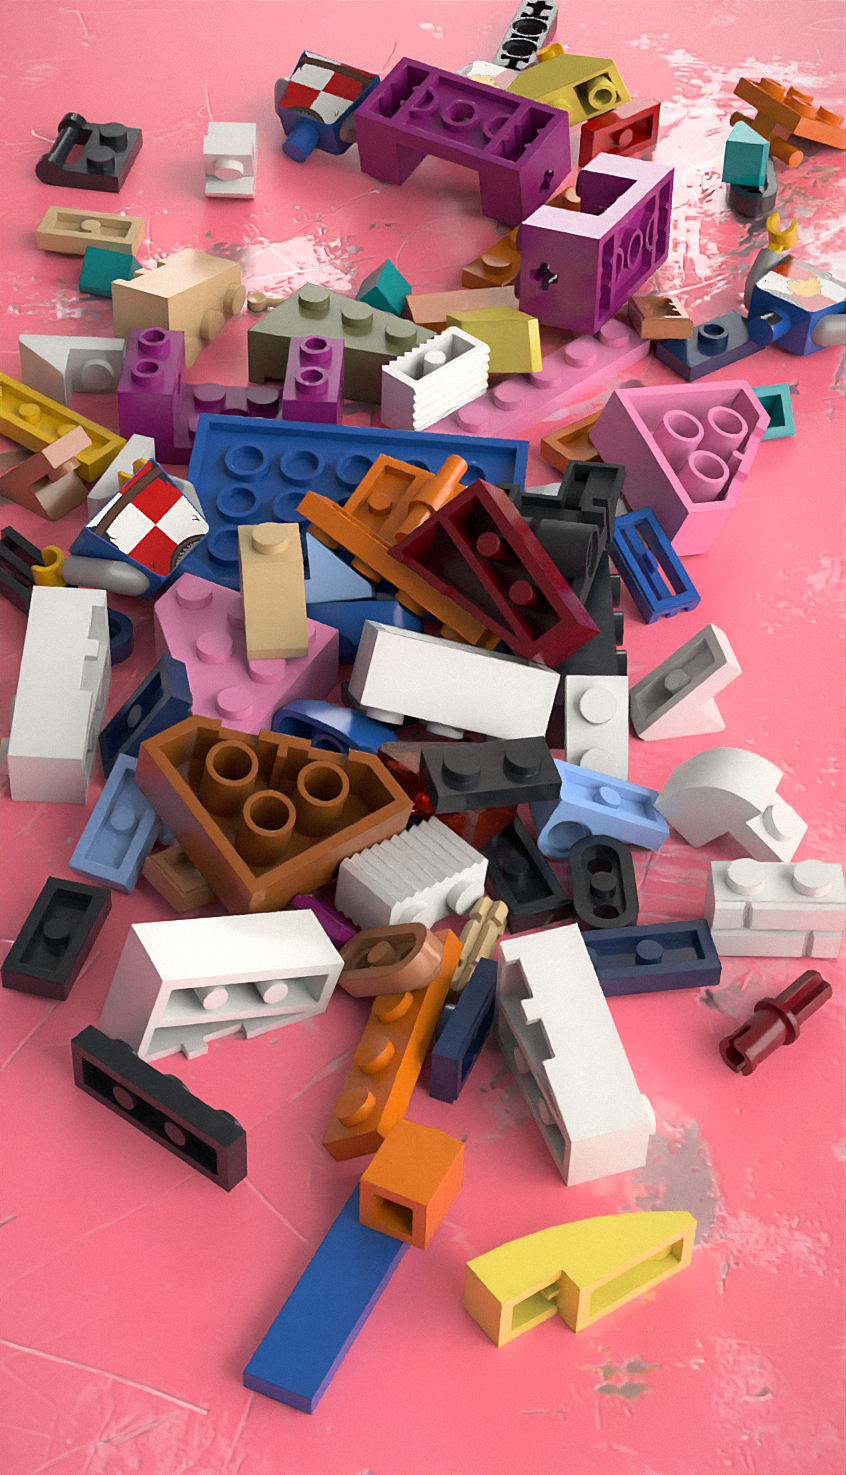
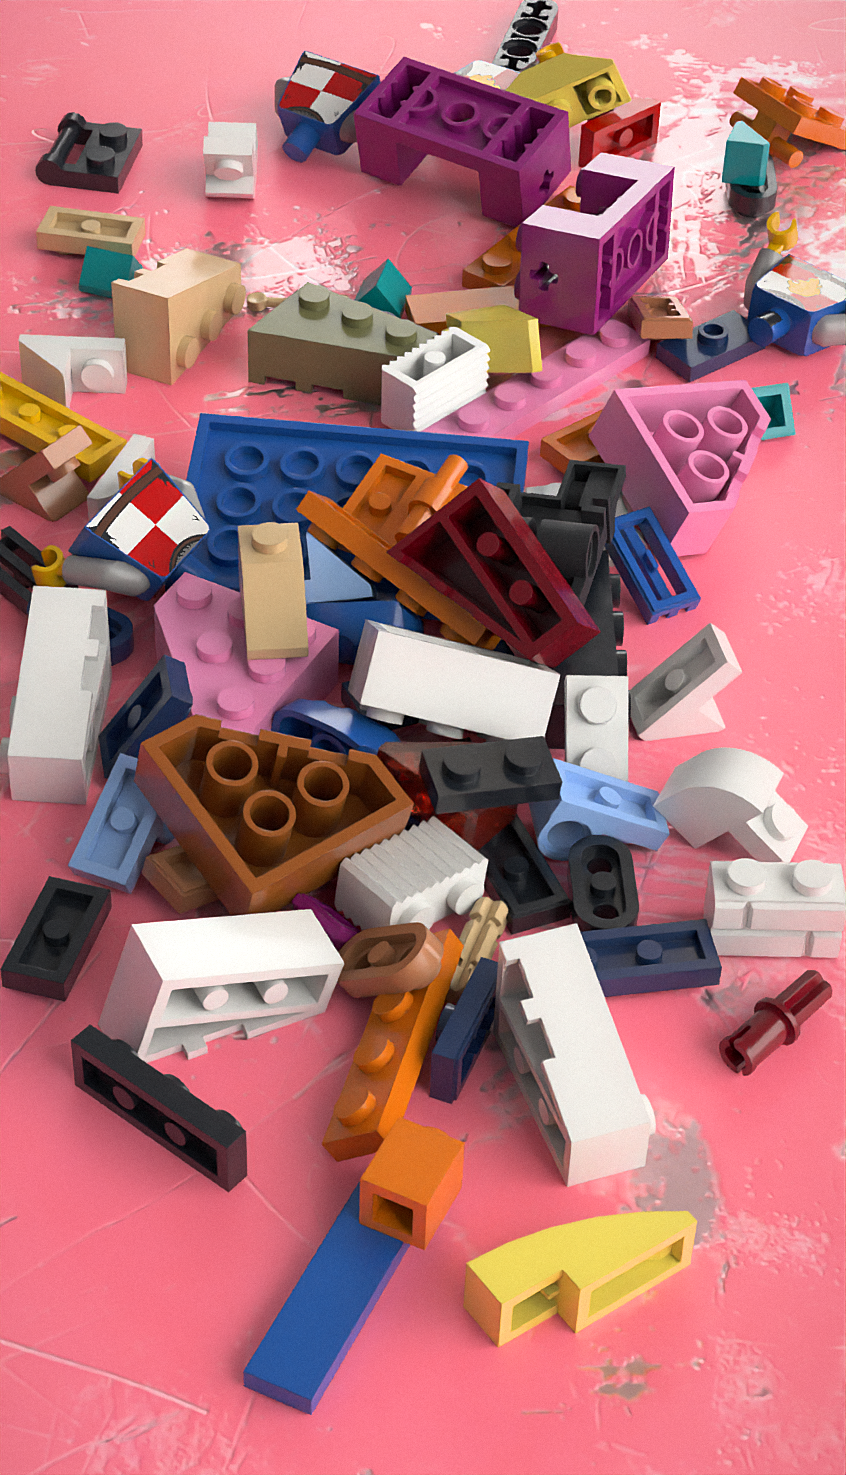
(163, 407): magenta plate -> none

